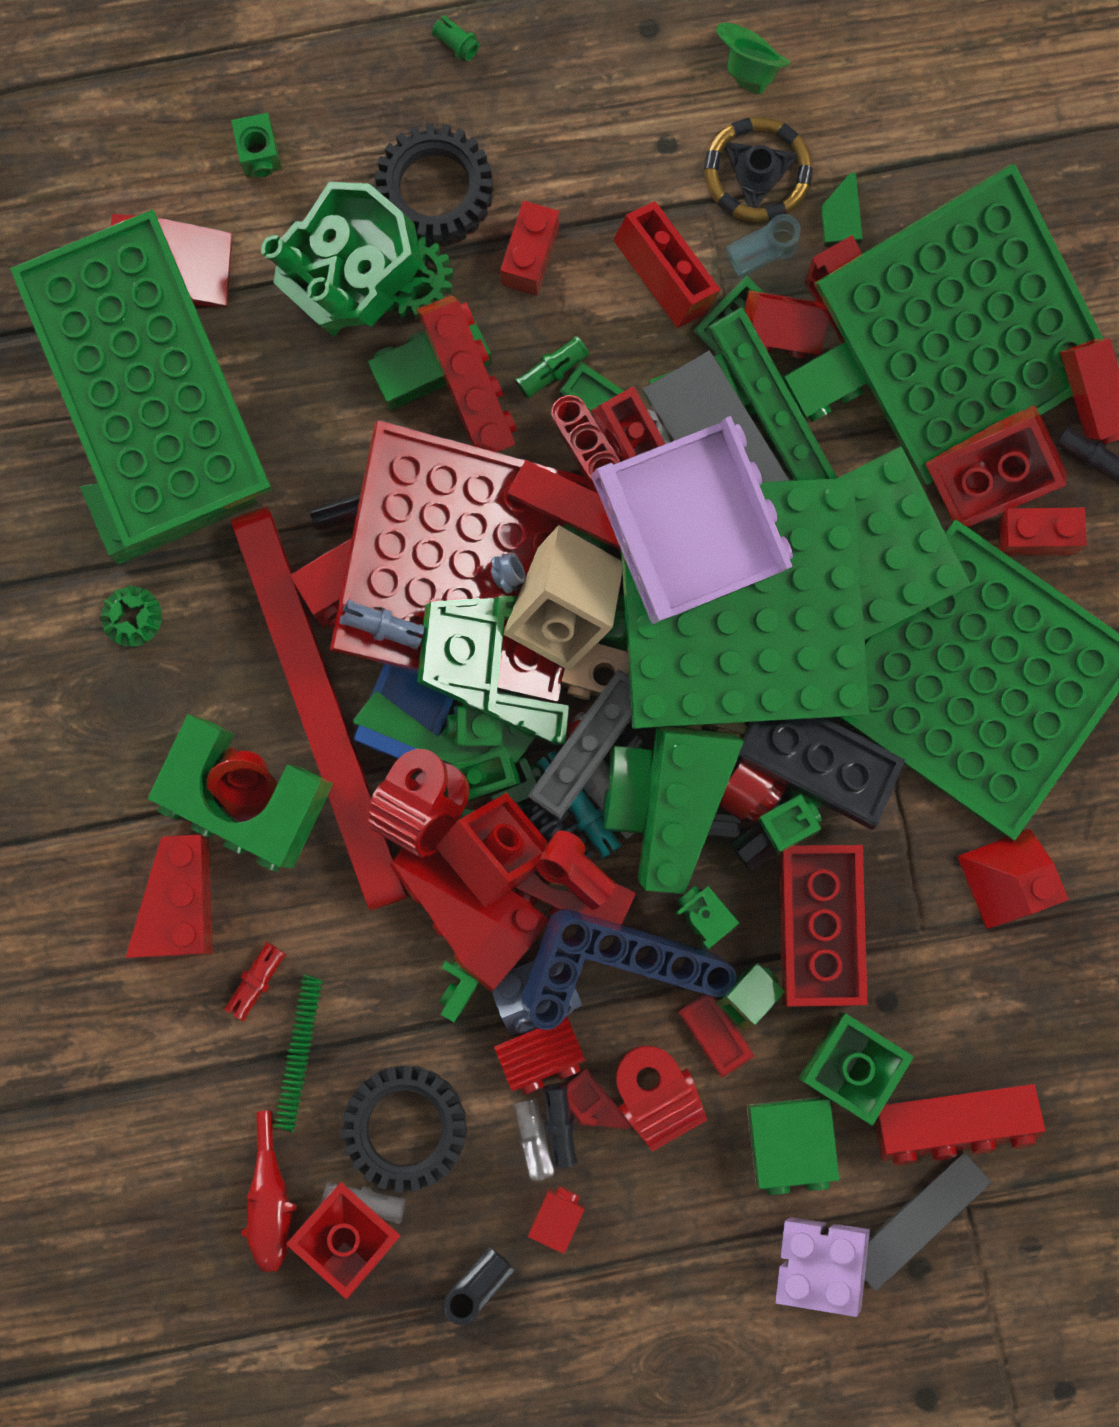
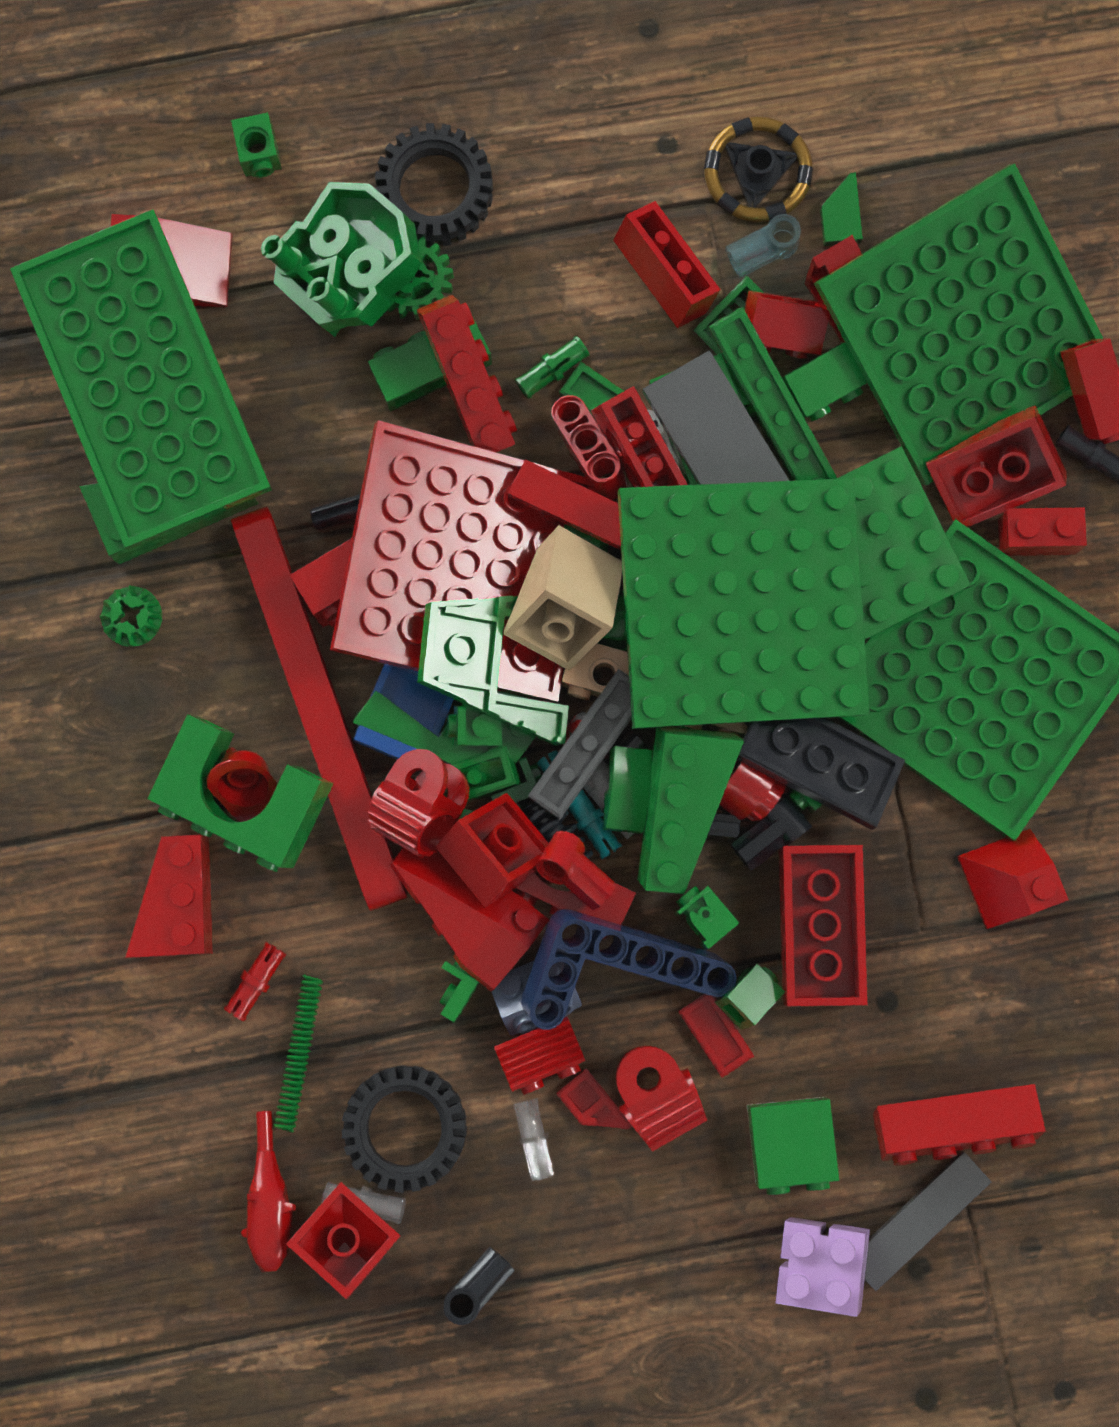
(382, 624): sand blue pin -> none
(462, 43): green pin -> none
(508, 572): sand blue plate -> none
(530, 248): red brick -> none
(557, 1219): red brick -> none
(559, 1125): black pin -> none
(692, 520): lavender panel -> none
(750, 58): green piece -> none
(791, 823): green bracket -> none
(856, 1067): green slope -> none

